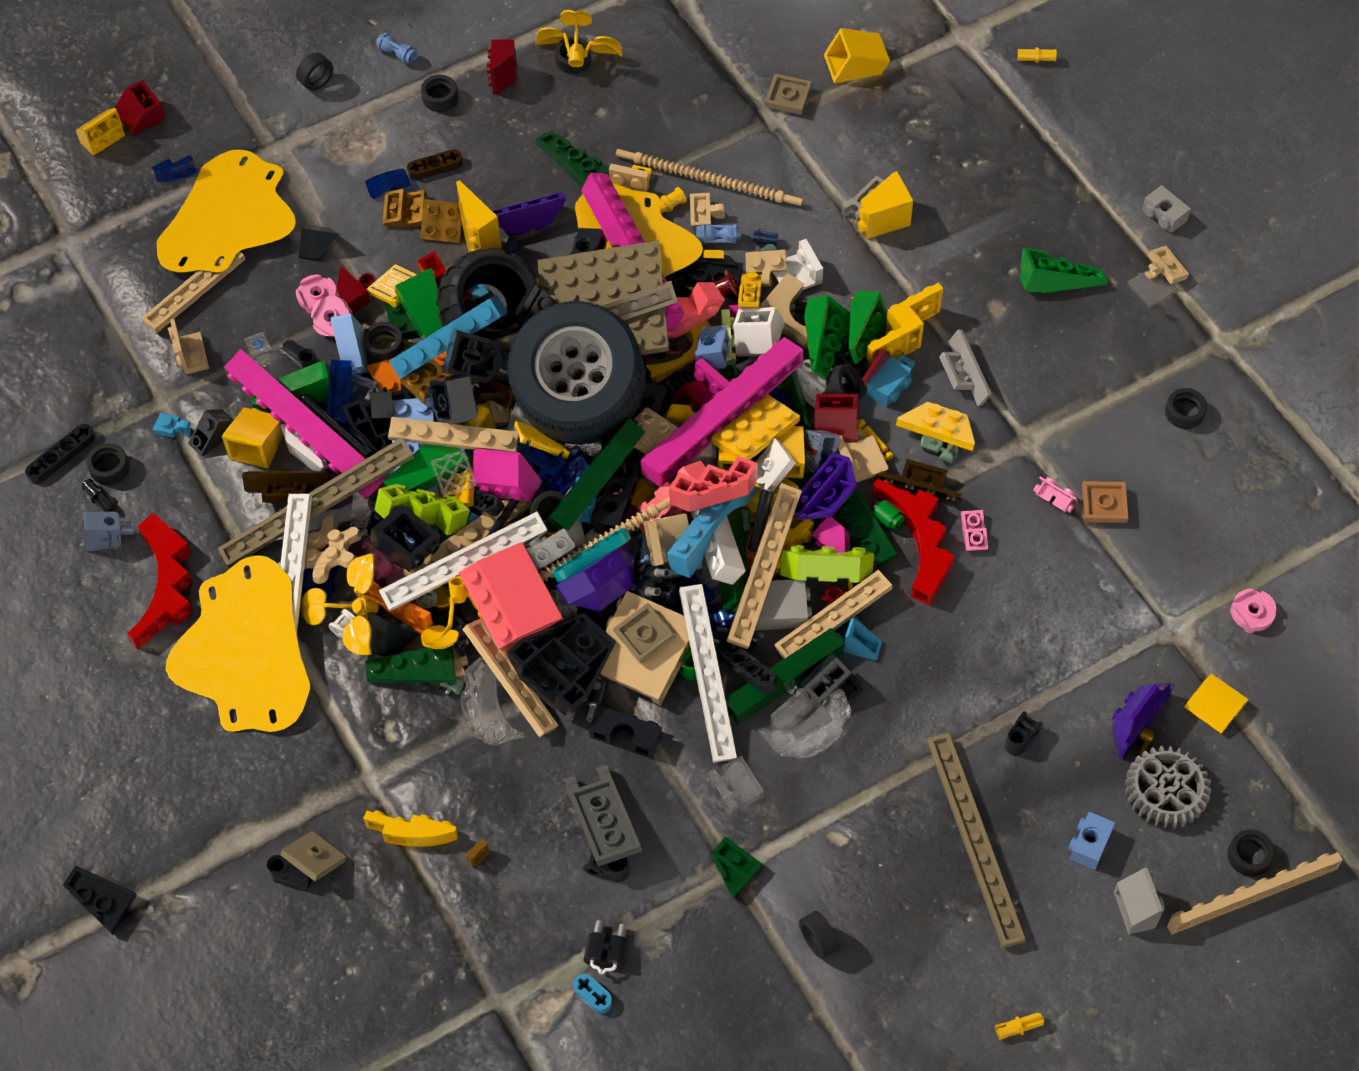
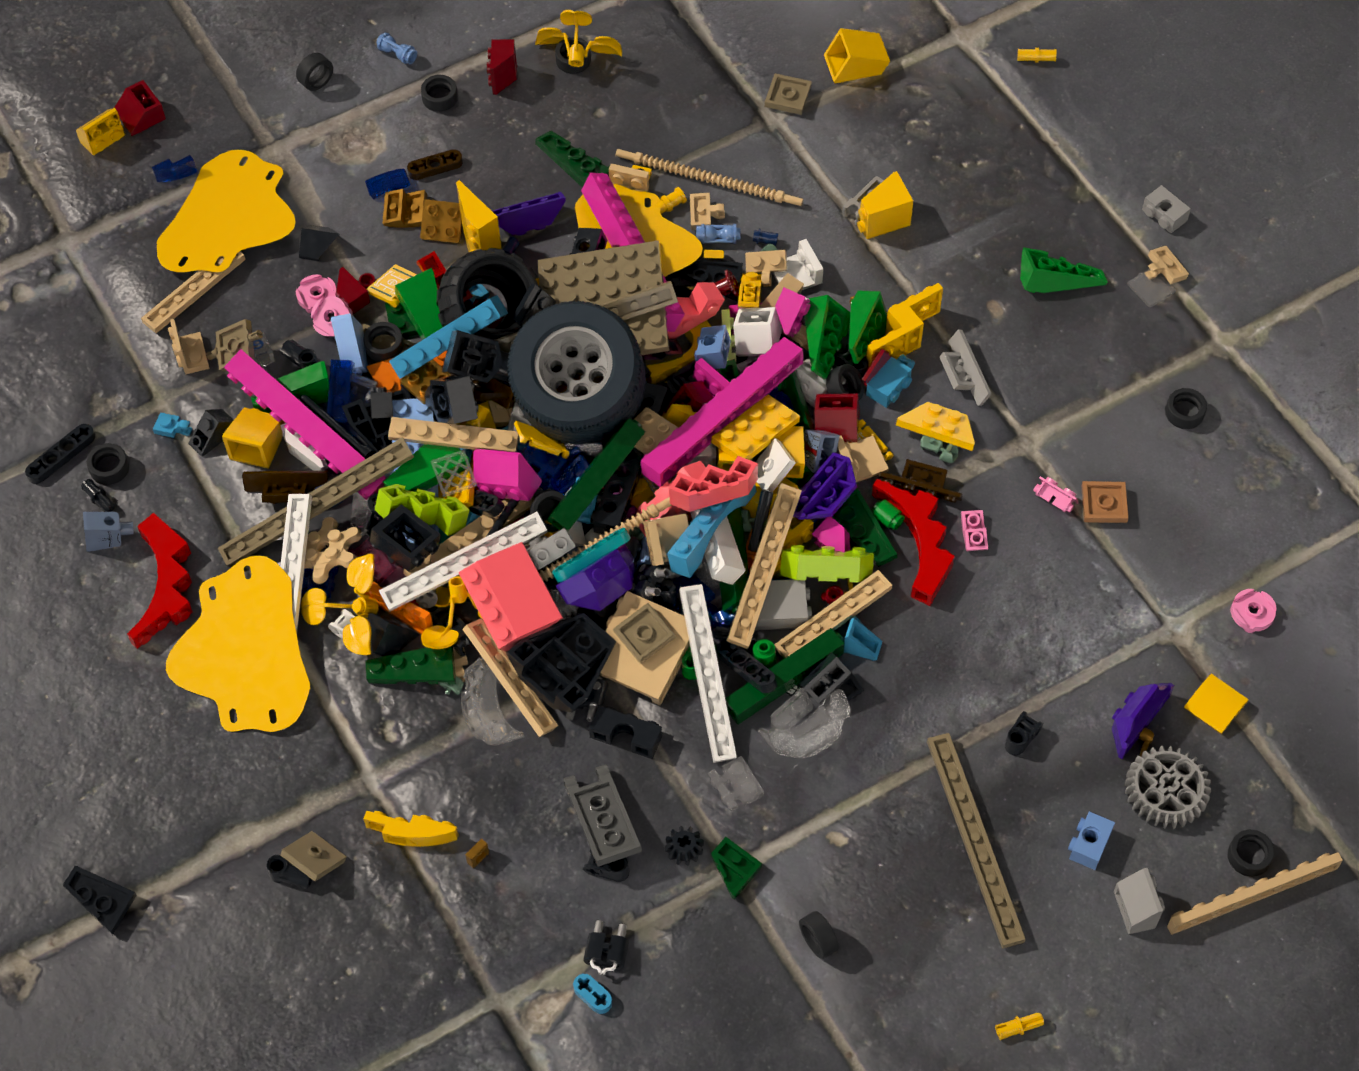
(231, 340): none -> dark tan plate
(690, 851): none -> black gear
(765, 653): none -> green brick
(790, 310): none -> dark pink slope

